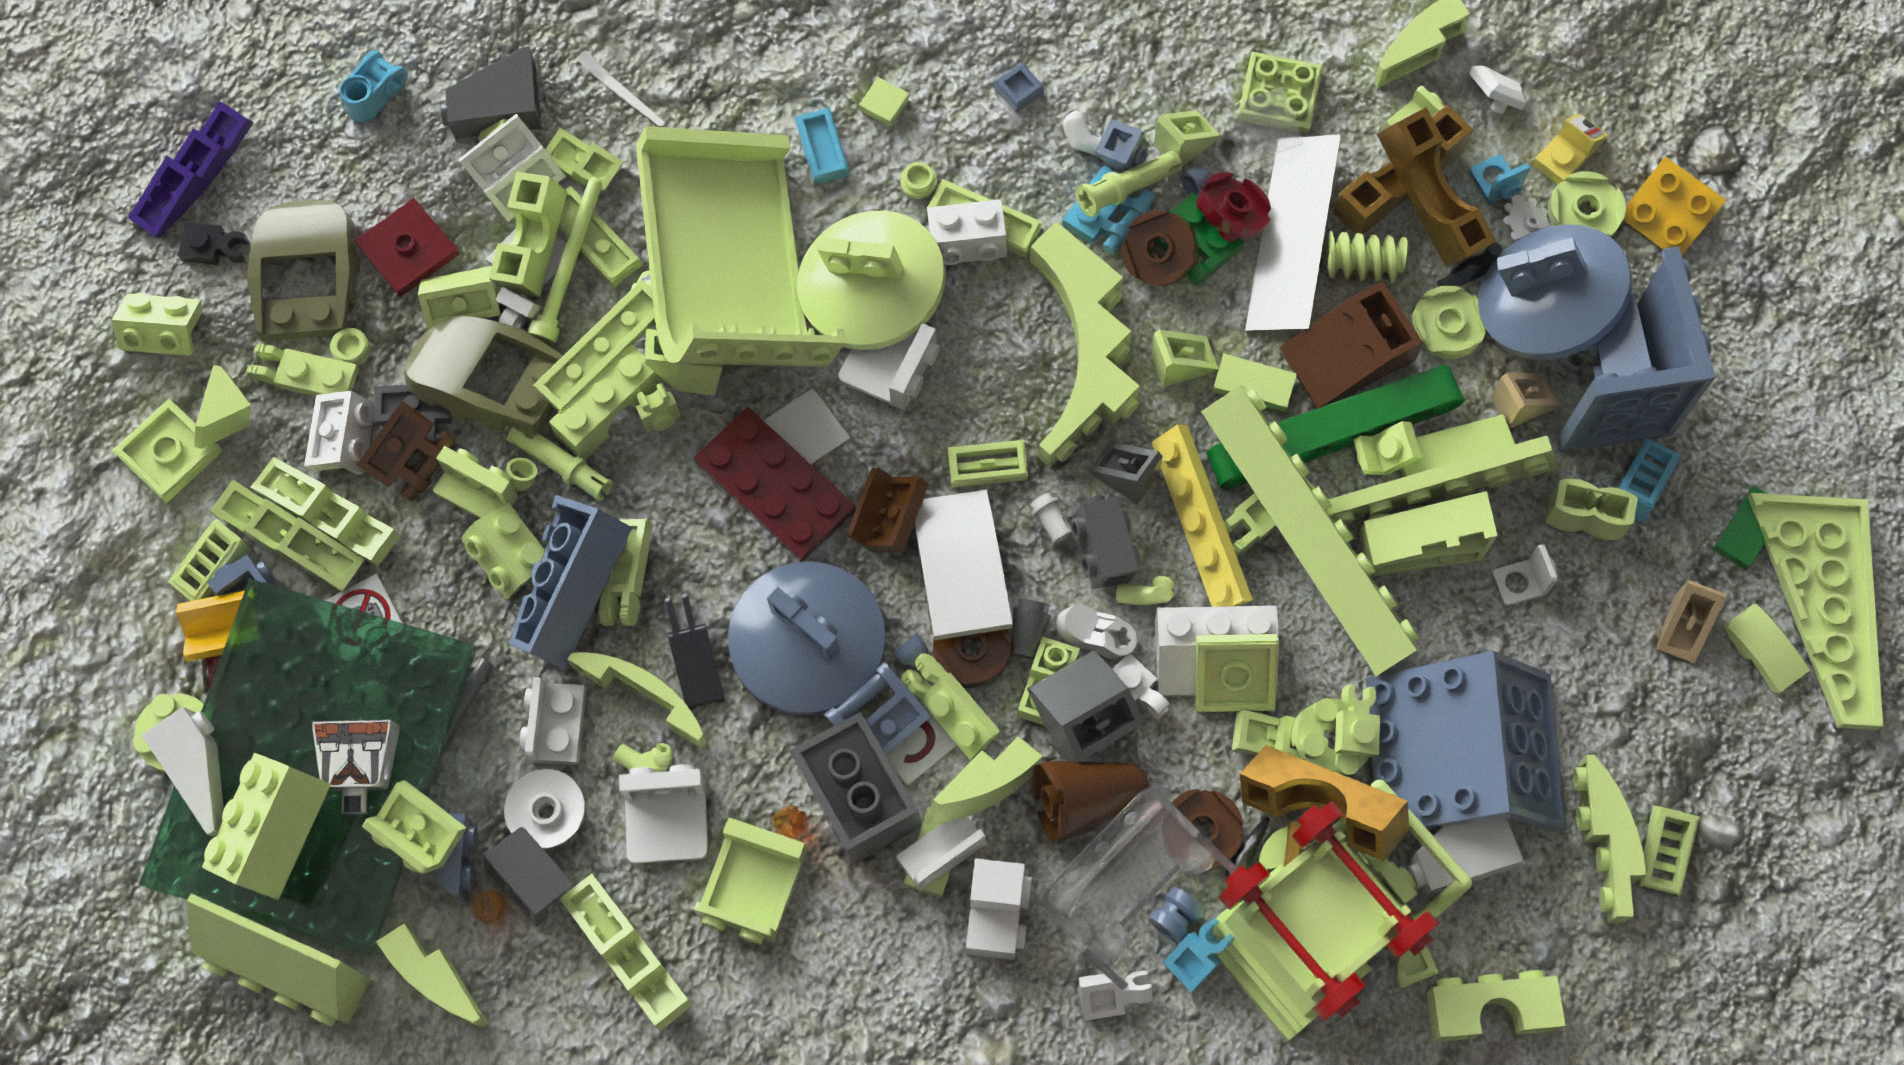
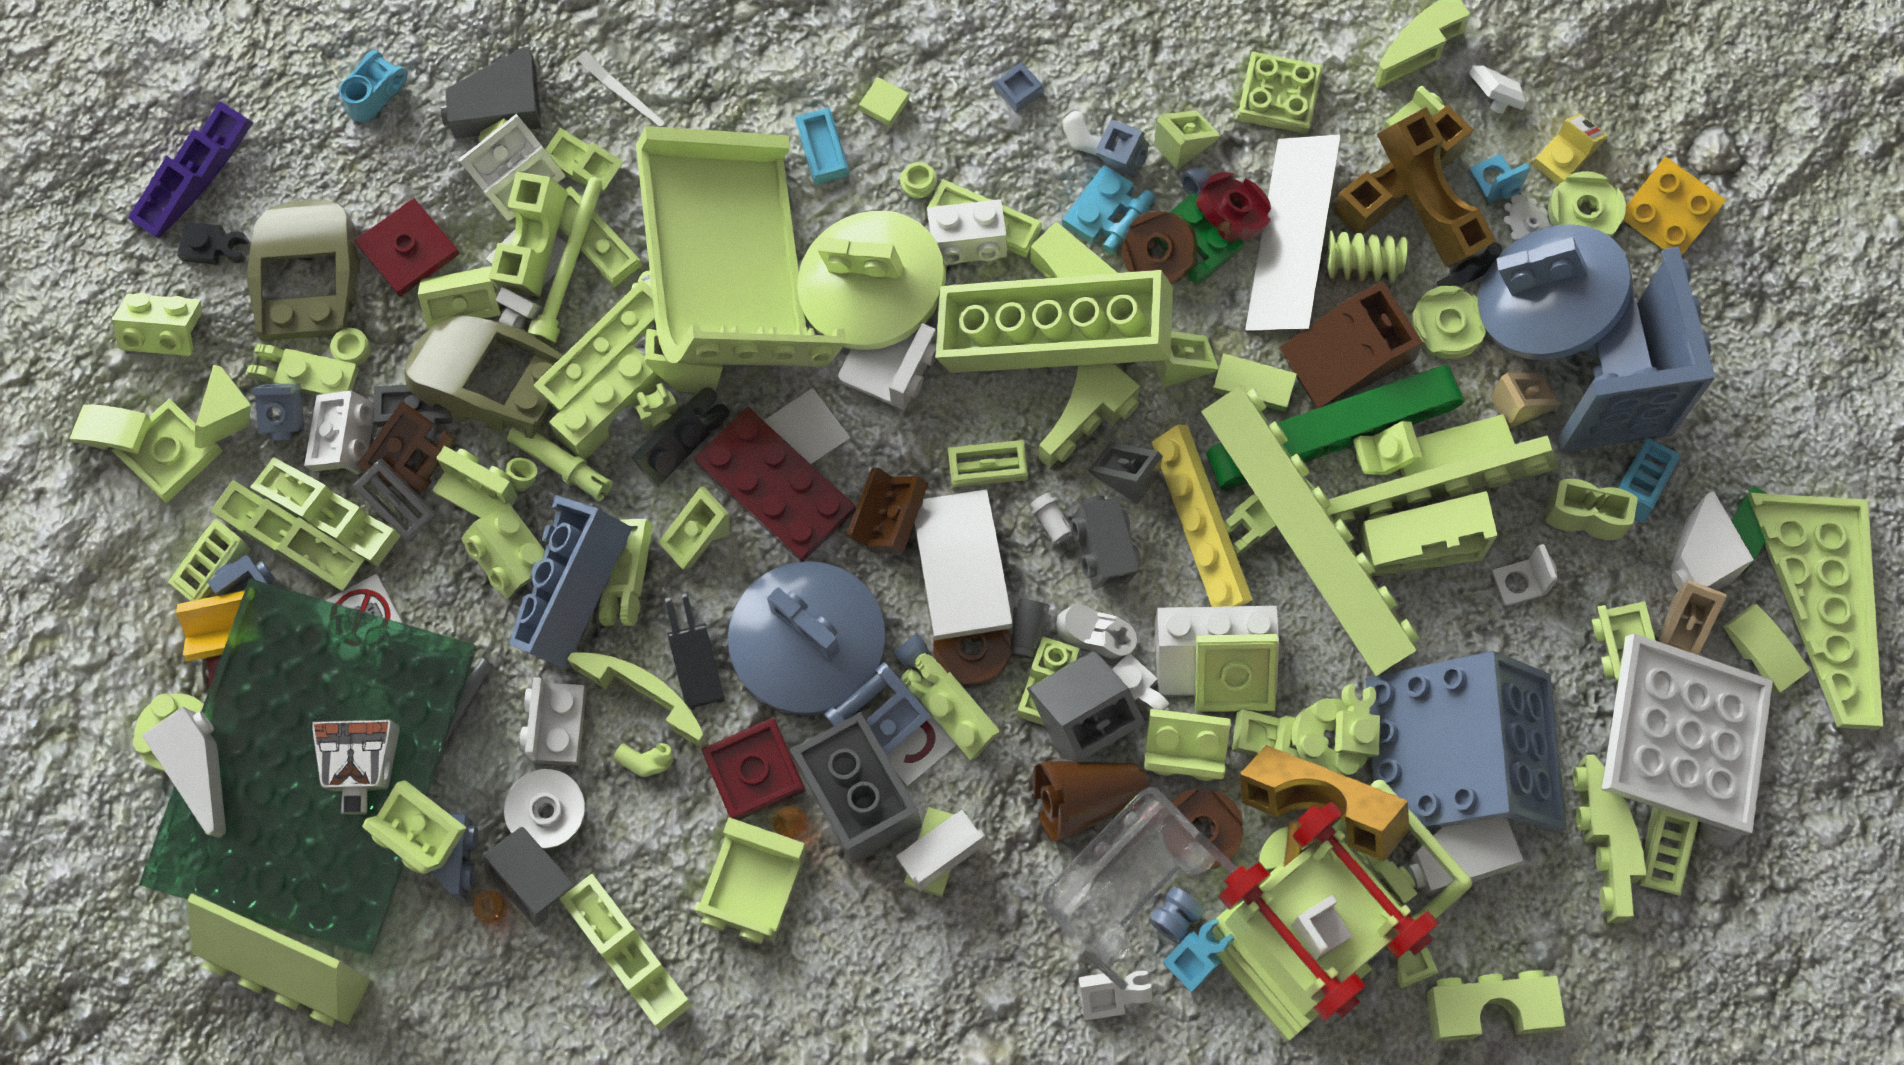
(110, 427): none -> yellowish green slope
(265, 826): yellowish green brick -> none
(289, 401): none -> sand blue brick
(404, 488): none -> flat silver tile
(430, 974): yellowish green slope -> none
(665, 814): white bracket -> none
(680, 436): none -> black hinge
(695, 529): none -> yellowish green slope
(753, 770): none -> dark red plate
(984, 783): yellowish green slope -> none
(995, 904): white brick -> none
(1055, 322): none -> yellowish green brick
(1116, 187): yellowish green pin -> none
(1146, 595): yellowish green arm -> none
(1186, 744): none -> yellowish green bracket
(1248, 849): black bar -> none
(1263, 126): clear piece -> none
(1321, 928): none -> white panel
(1613, 627): none -> yellowish green bracket
(1687, 735): none -> white plate
(1709, 548): none -> white slope

